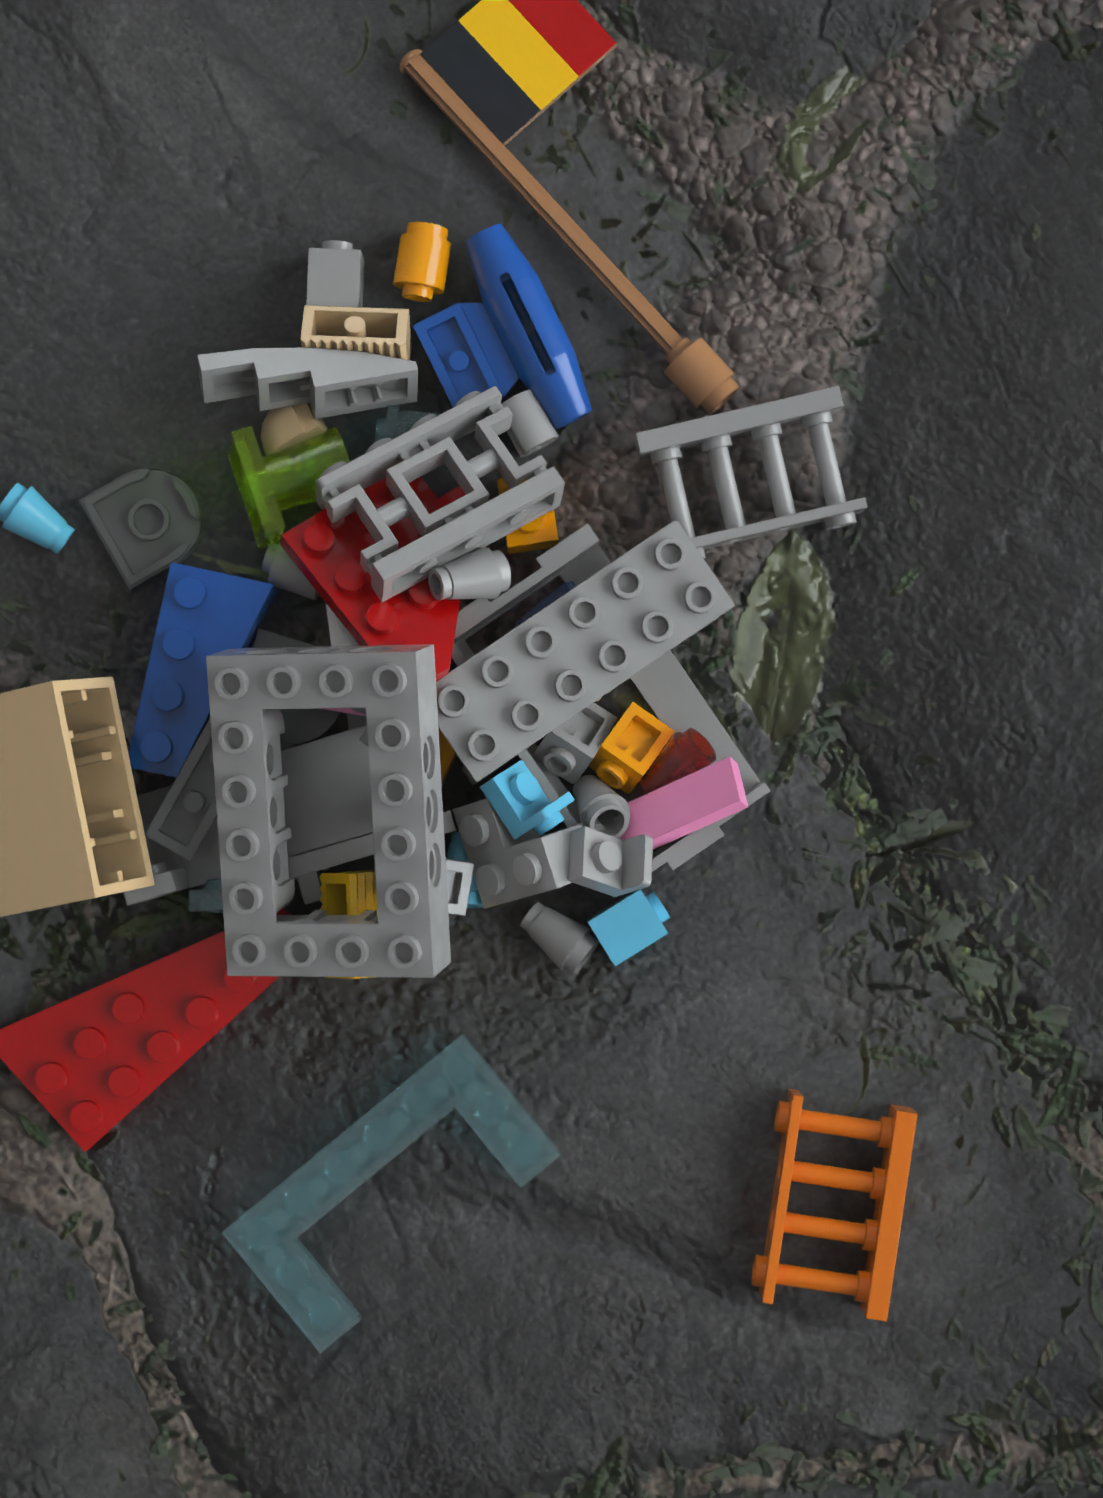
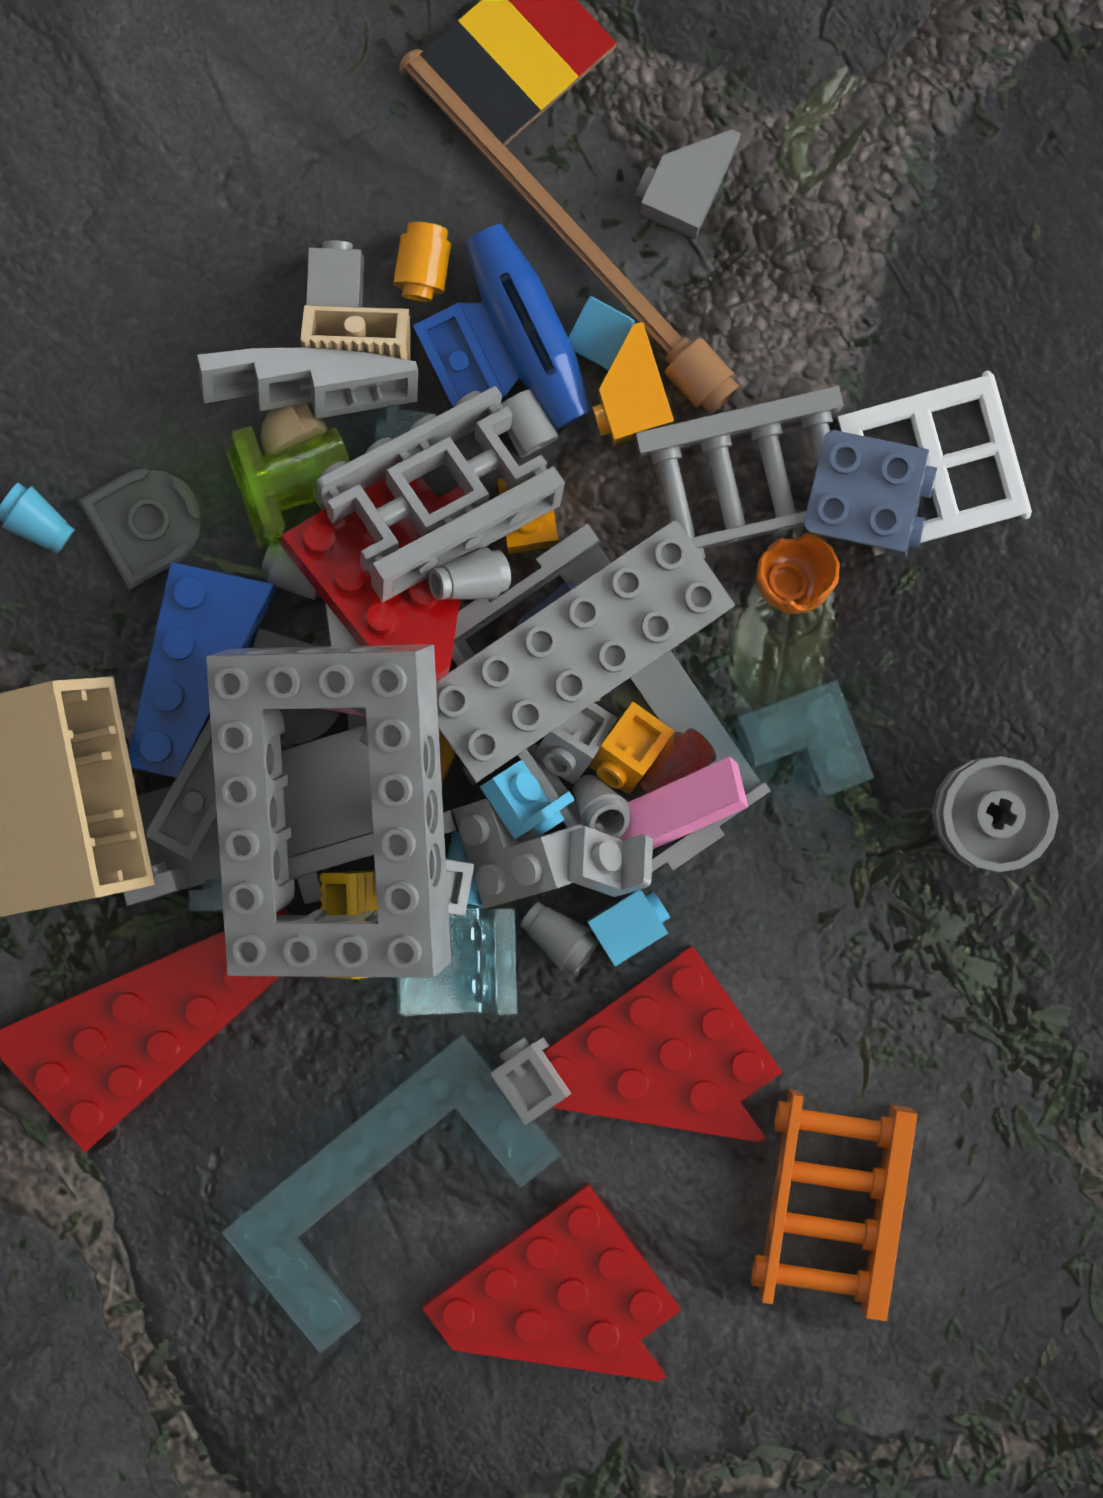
(479, 971): none -> clear light blue bracket
(529, 1079): none -> light grey bracket
(561, 1296): none -> red wing
(600, 332): none -> medium azure slope
(632, 392): none -> light orange slope
(667, 1055): none -> red wing
(687, 182): none -> light grey slope
(797, 573): none -> orange hair
(817, 726): none -> clear light blue brick
(870, 492): none -> sand blue bracket
(919, 410): none -> white window
(1025, 819): none -> light grey wheel

